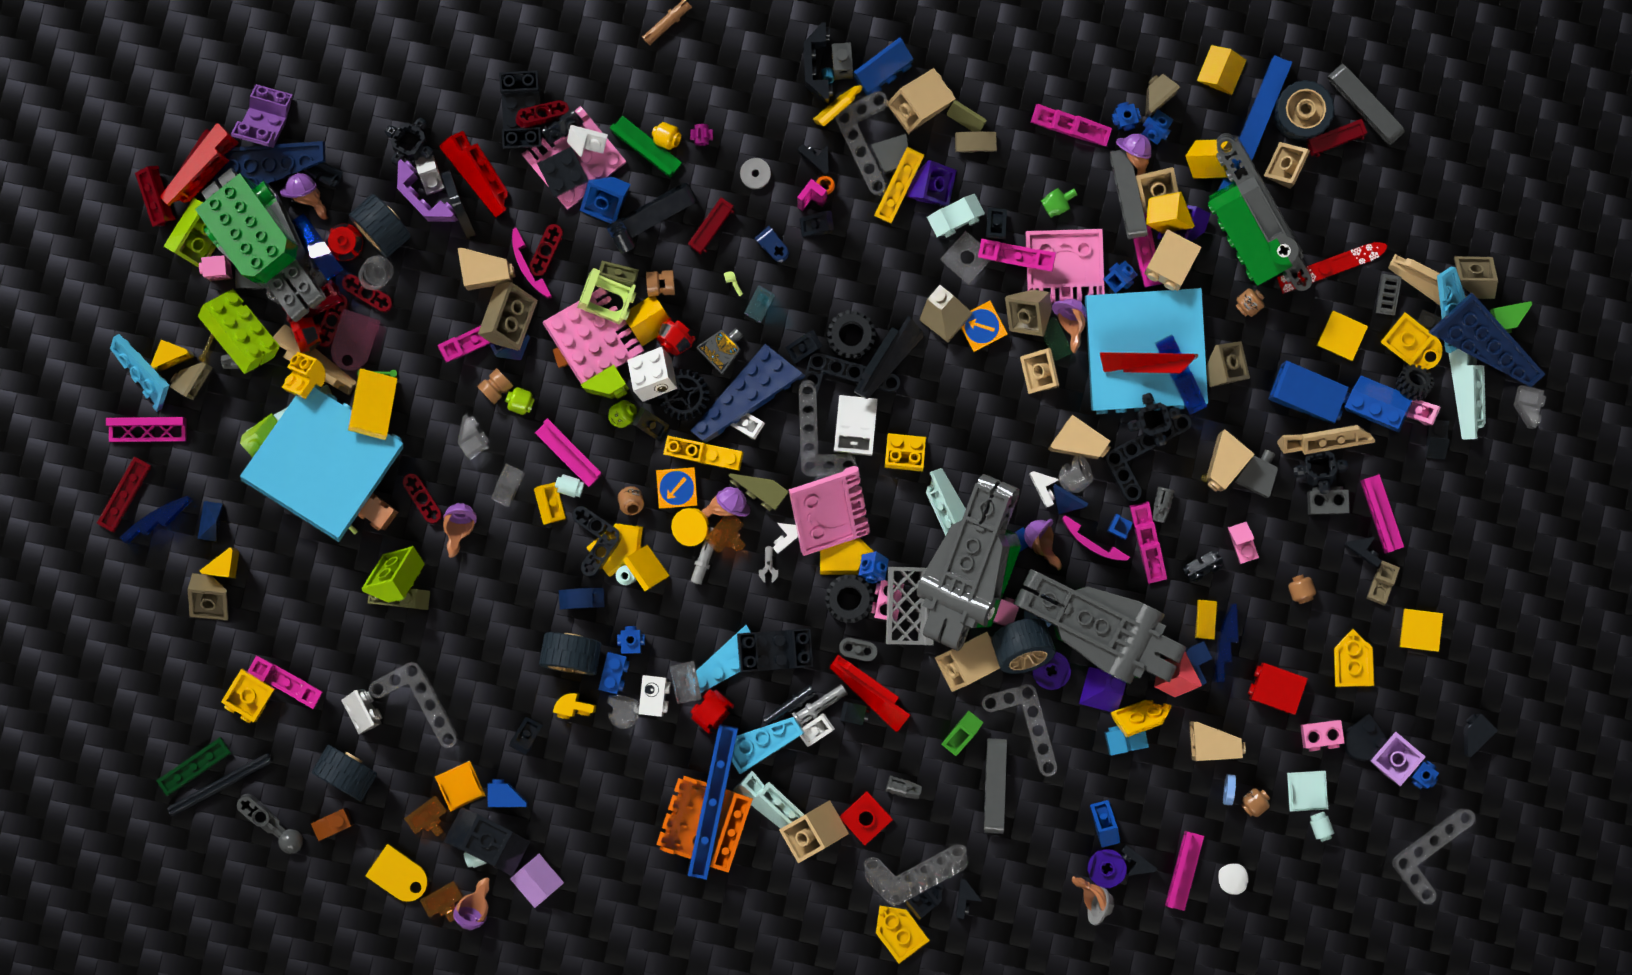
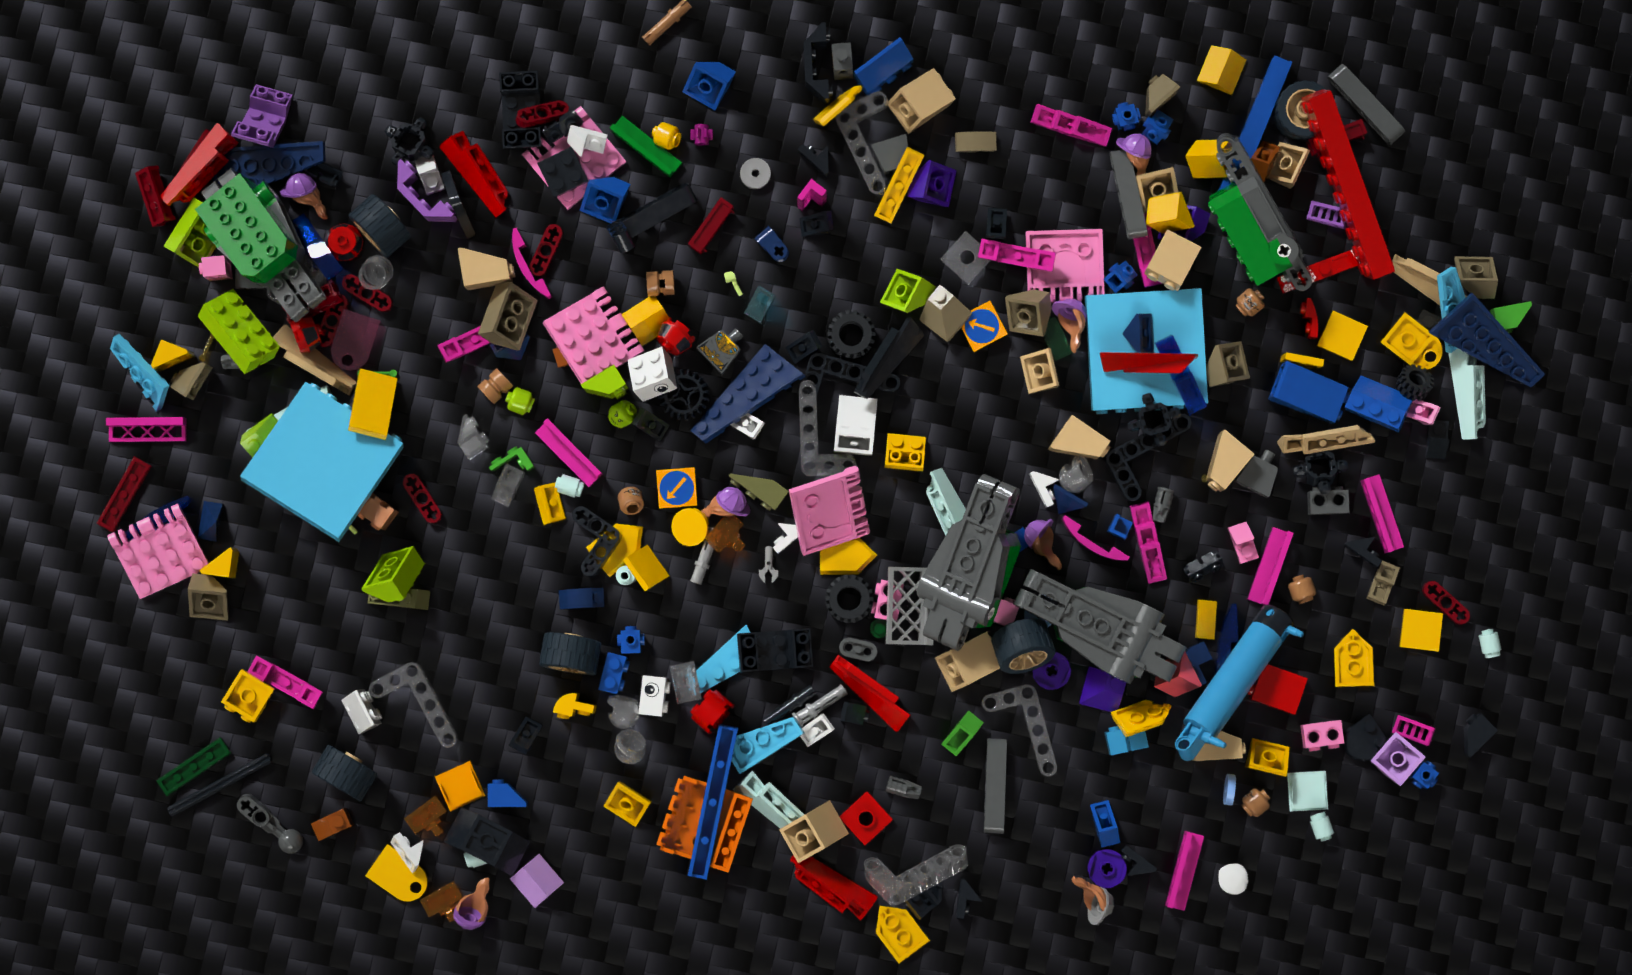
(161, 553): none -> bright pink hinge
(304, 376): yellow brick -> none
(409, 854): none -> white slope
(457, 524): piece -> none
(524, 461): none -> bright green bracket
(618, 273): olive slope -> none
(626, 293): yellowish green panel -> none
(627, 803): none -> yellow slope
(631, 747): none -> clear helmet
(703, 453): yellow slope -> none
(709, 83): none -> blue slope
(826, 181): orange cone -> none
(827, 74): dark azure piece -> none
(834, 887): none -> red wedge
(873, 567): blue brick -> none
(878, 628): none -> dark green plate
(907, 291): none -> lime slope
(956, 215): light aqua brick -> none
(966, 117): olive slope -> none
(1057, 202): bright green piece -> none
(1140, 333): none -> dark blue slope
(1234, 680): none -> dark azure piece
(1264, 158): none -> dark orange slope
(1268, 757): none -> yellow slope
(1270, 566): none -> dark pink fence
(1303, 361): none -> yellow tile
(1309, 312): none -> red slope
(1342, 225): none -> medium lavender slope
(1347, 184): none -> red brick
(1392, 278): dark grey slope -> none
(1428, 739): none -> dark pink slope
(1428, 850): clear beam -> none
(1453, 616): none -> dark red beam
(1490, 643): none -> light aqua brick
(1528, 404): clear slope -> none

